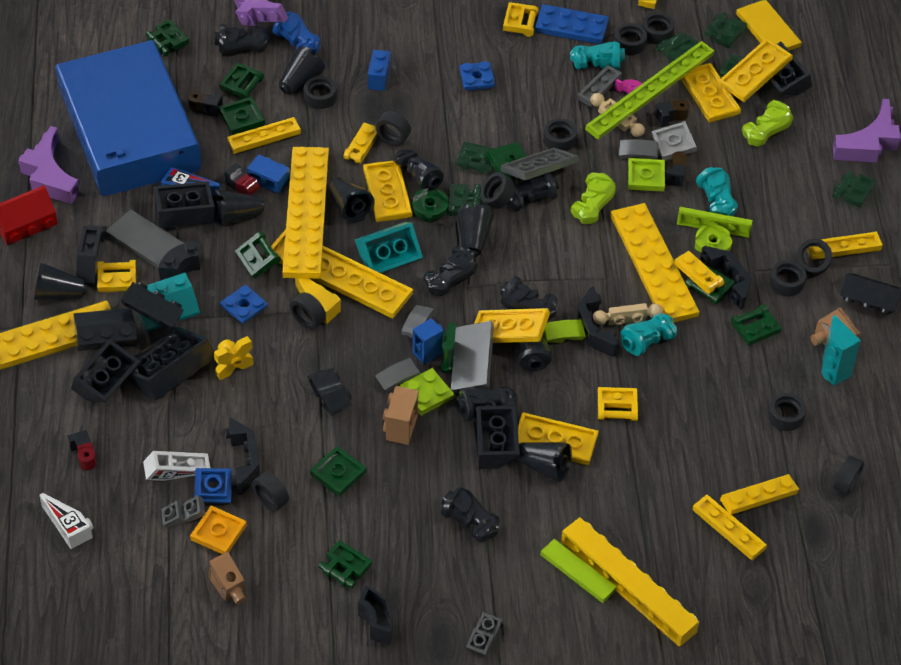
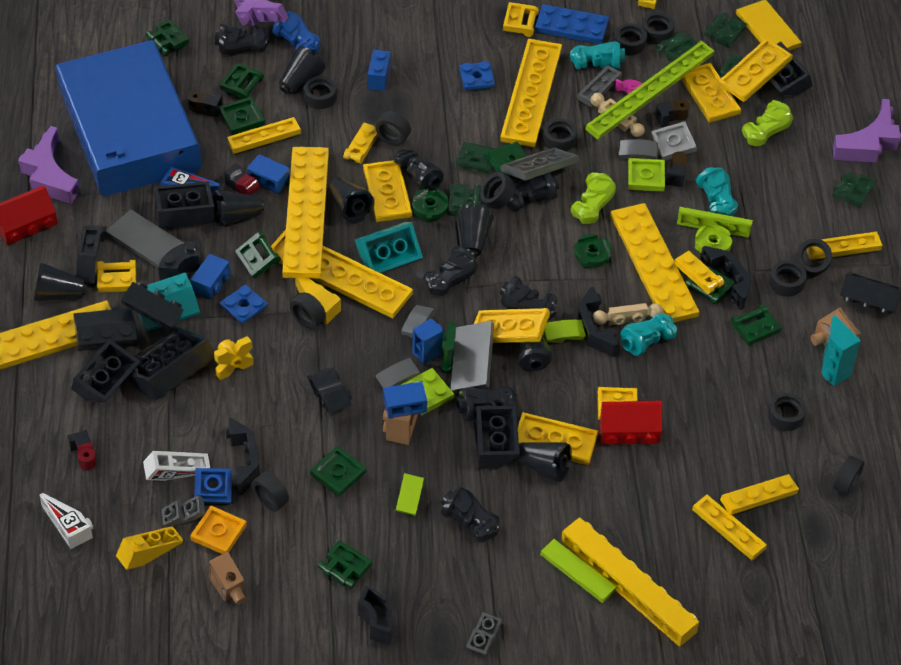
(145, 547): none -> yellow slope
(211, 276): none -> blue brick
(405, 399): none -> blue brick
(409, 494): none -> lime slope
(531, 93): none -> yellow plate
(589, 259): none -> dark green plate
(630, 422): none -> red slope

